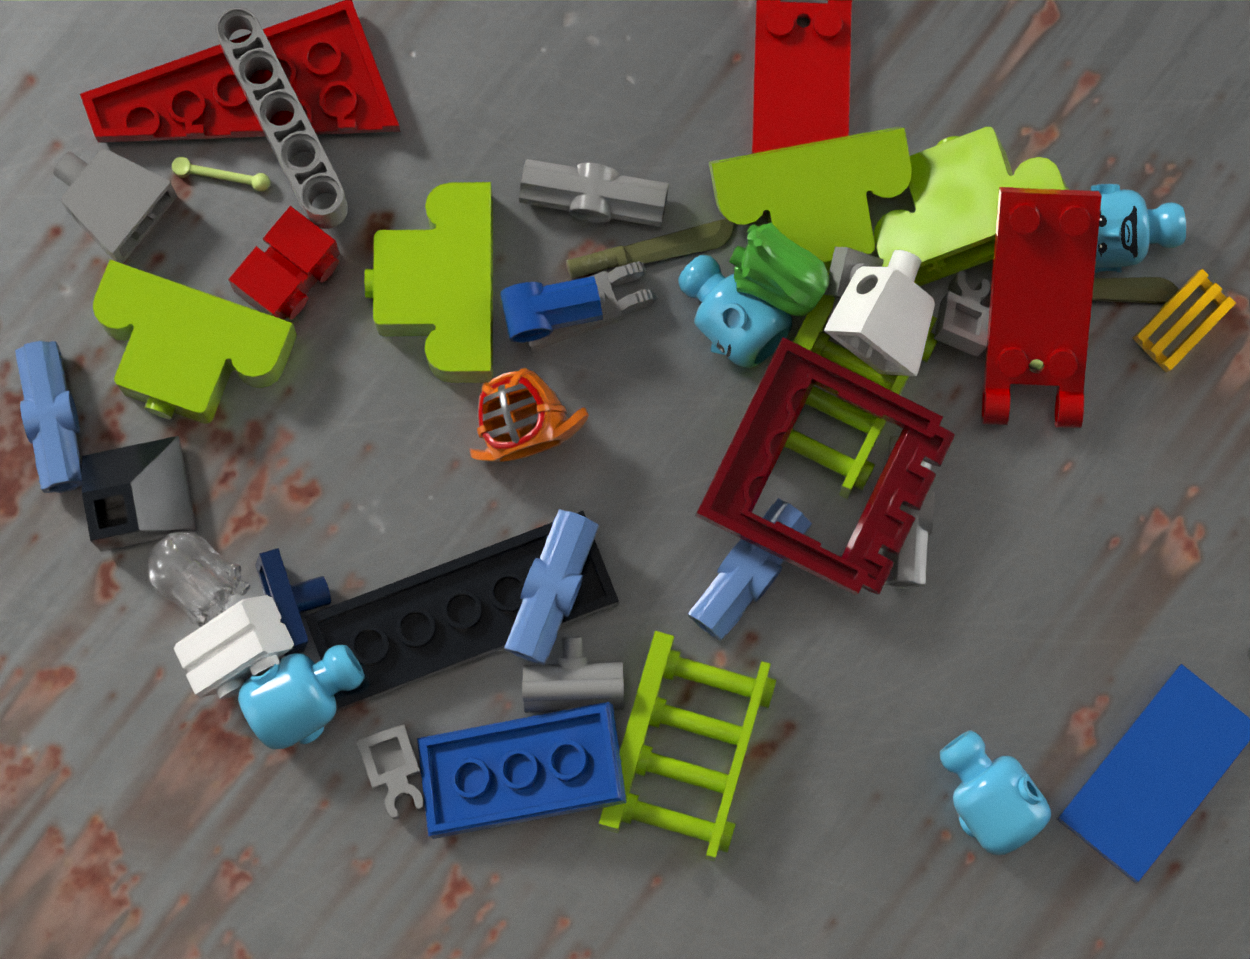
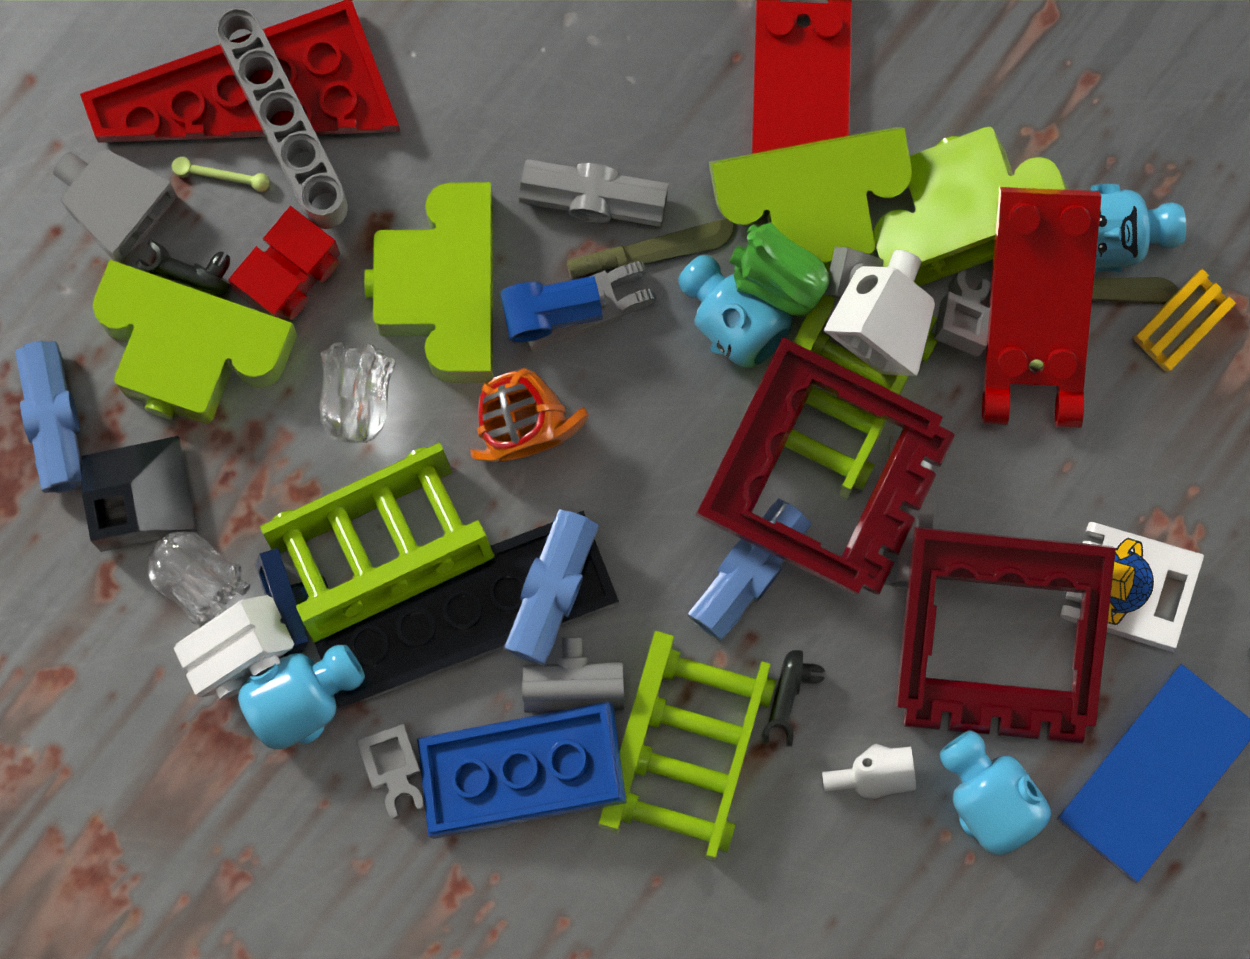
(206, 279): none -> pearl dark grey piece
(355, 392): none -> clear piece
(397, 580): none -> lime fence
(791, 676): none -> pearl dark grey piece
(876, 773): none -> white piece
(1008, 563): none -> dark red hinge
(1137, 586): none -> white container

